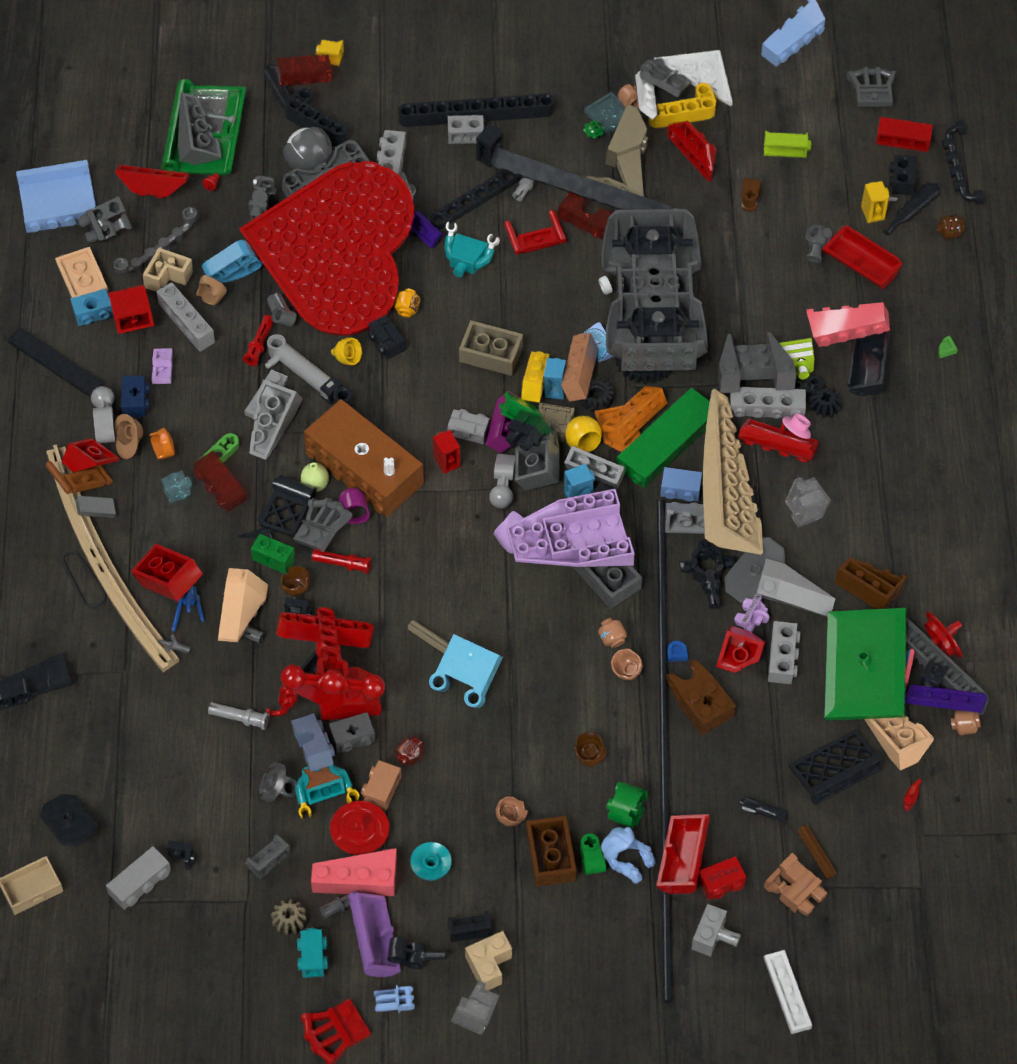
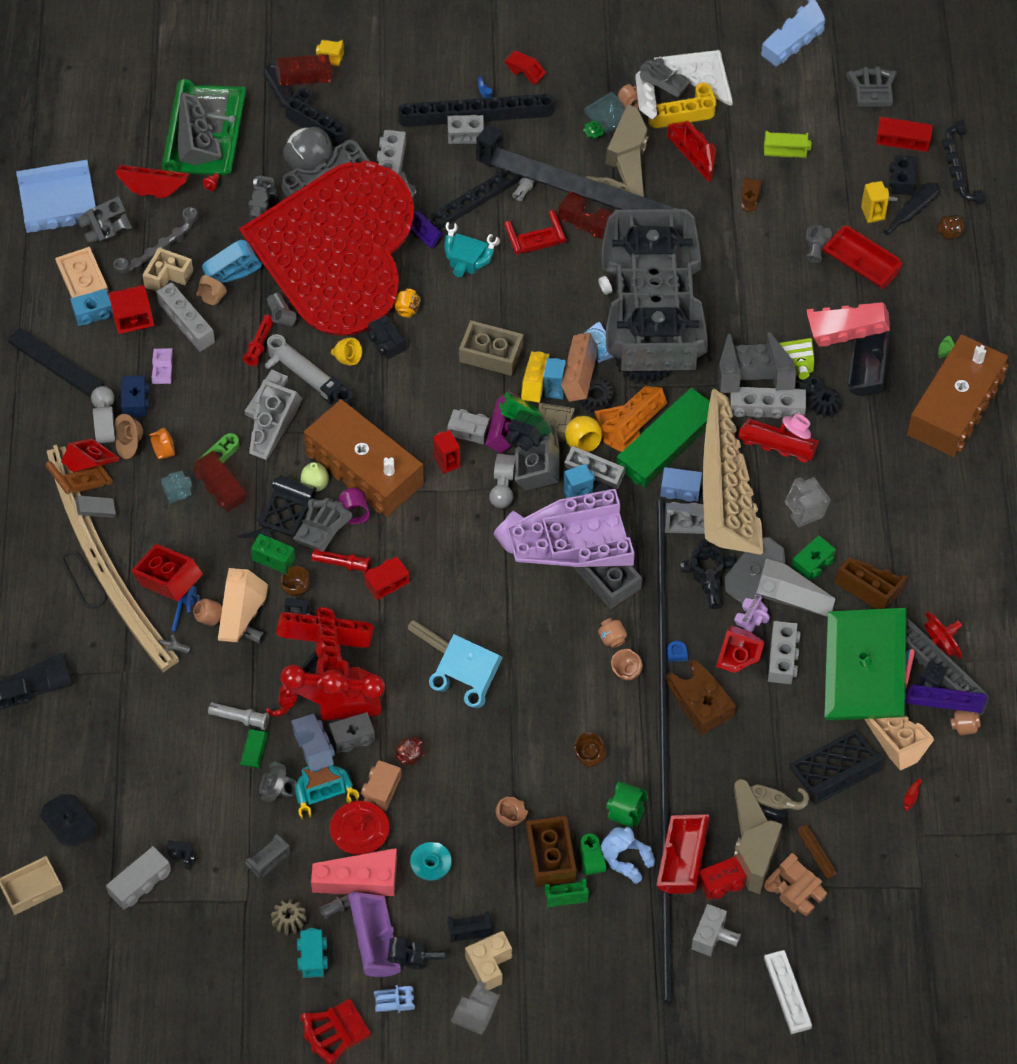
(207, 612): none -> nougat head
(254, 748): none -> green tile
(386, 578): none -> red brick
(485, 91): none -> blue bar
(519, 62): none -> red slope
(566, 893): none -> green hinge
(758, 835): none -> dark tan slope
(814, 558): none -> green brick
(958, 396): none -> dark orange piece

